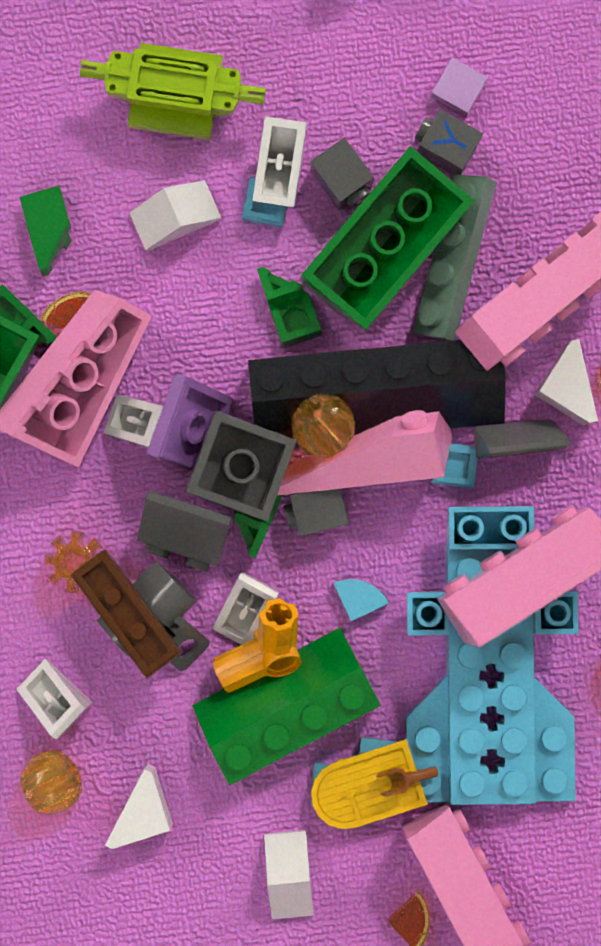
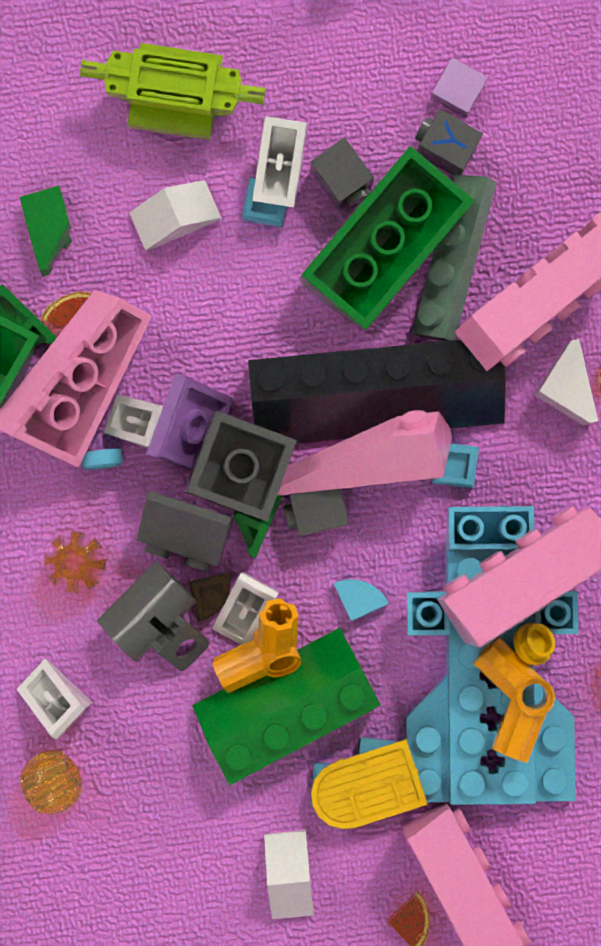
(102, 459): none -> medium azure tile
(126, 613): reddish brown tile -> none
(144, 813): white slope -> none
(210, 594): none -> dark brown tile
(290, 309): green slope -> none
(323, 425): clear yellow piece -> none
(401, 779): dark orange hand -> none
(518, 438): dark grey slope -> none
(520, 722): none -> light orange piece
(534, 643): none -> yellow plate

